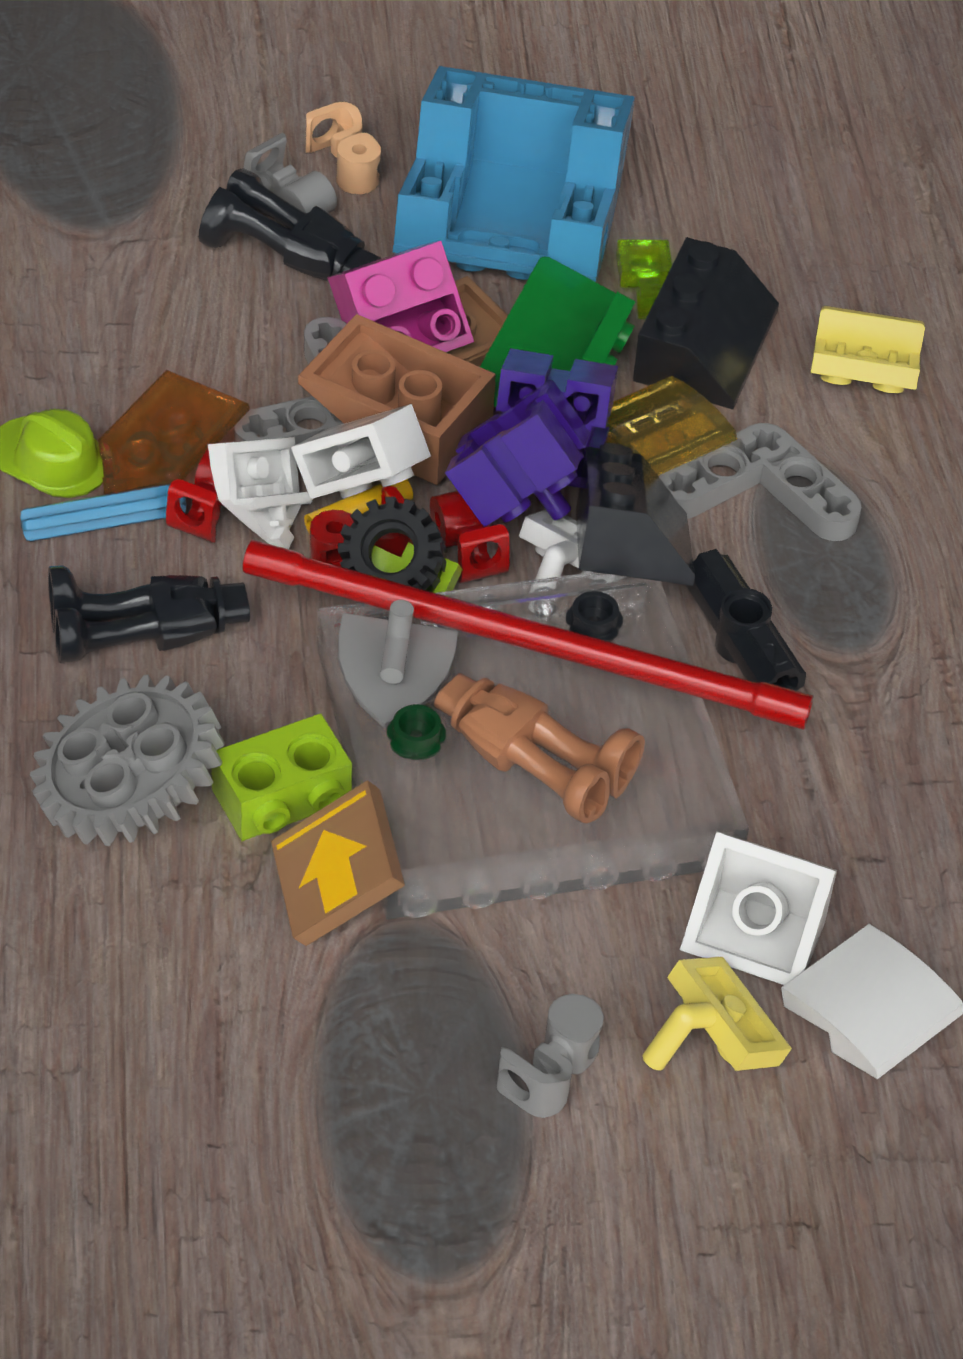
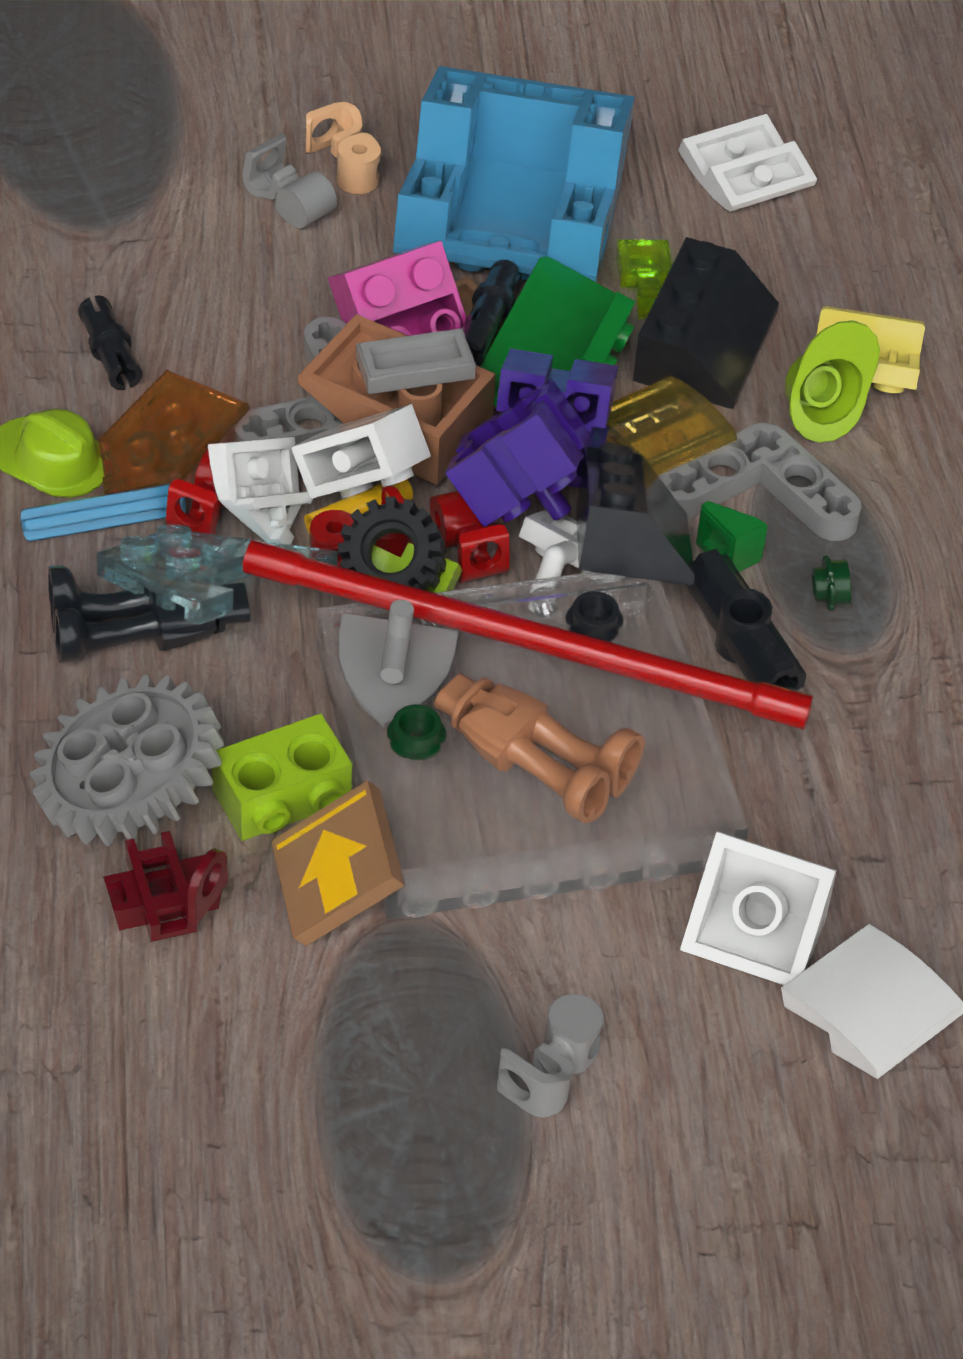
(110, 342): none -> black pin
(152, 895): none -> dark red piece
(186, 568): none -> clear light blue wing
(311, 242): black piece -> none
(415, 361): none -> light grey tile
(491, 304): none -> black pin
(726, 1010): light yellow plate -> none
(732, 534): none -> green slope
(746, 163): none -> white slope
(832, 381): none -> lime piece
(832, 582): none -> dark green plate

